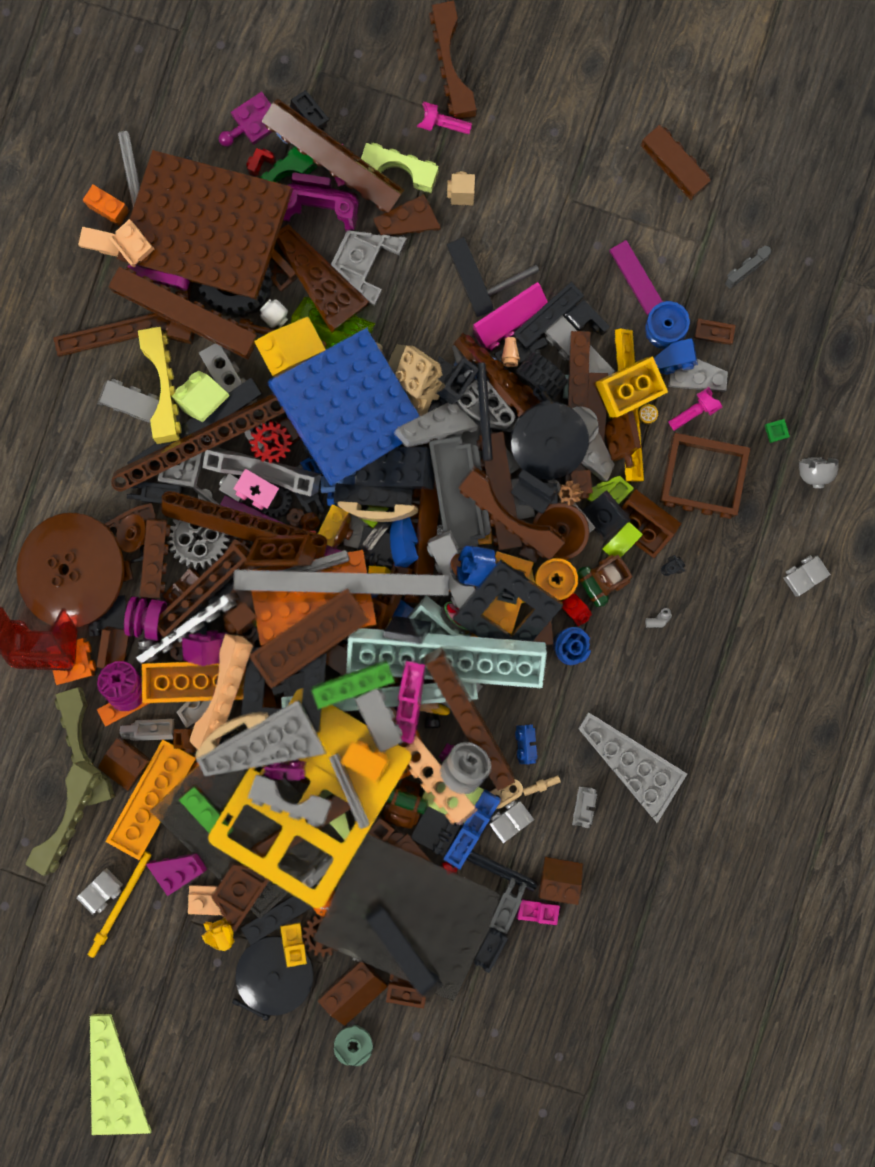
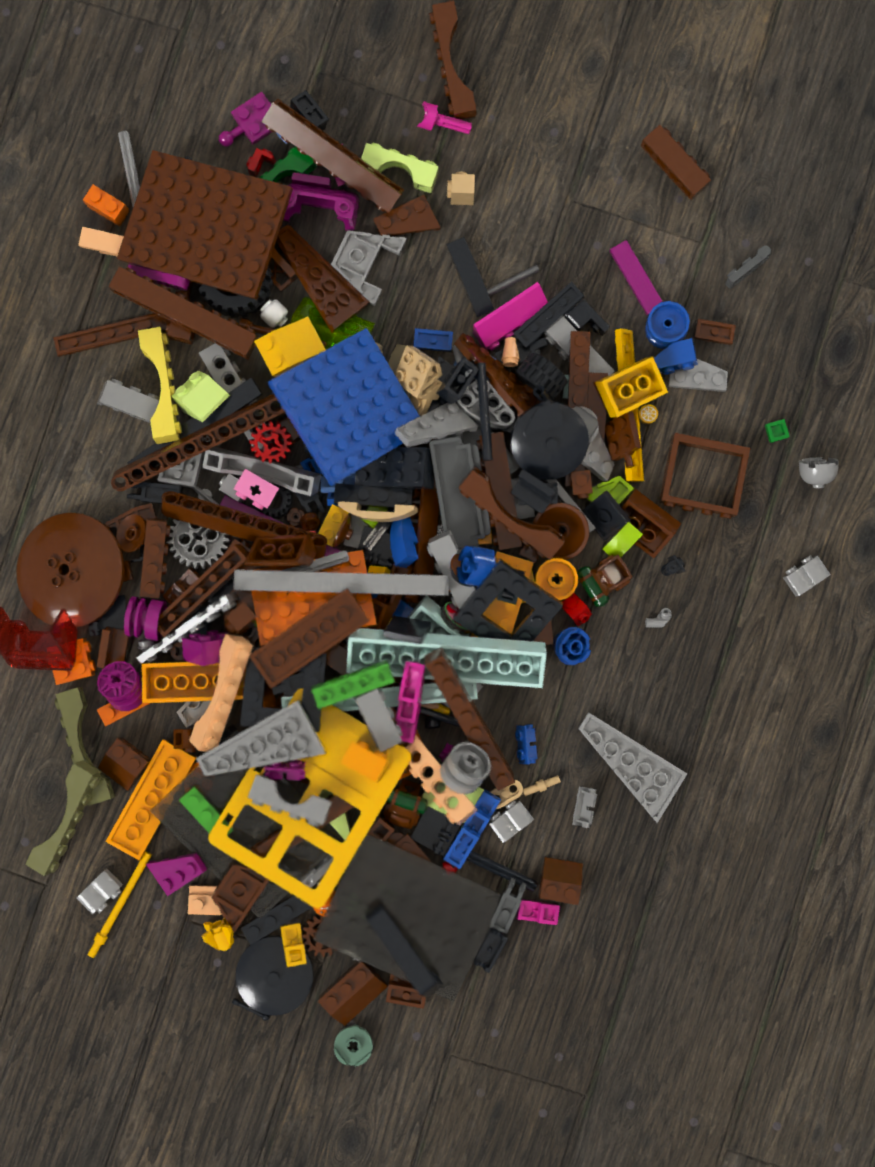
(113, 1088): yellowish green wing -> none
(131, 243): light nougat plate -> none
(148, 730): light grey hinge -> none
(250, 719): tan slope -> none
(349, 791): light grey axle -> none
(433, 340): none -> blue plate
(439, 716): none -> black bar
(570, 493): medium nougat gear -> none
(706, 404): dark pink piece -> none

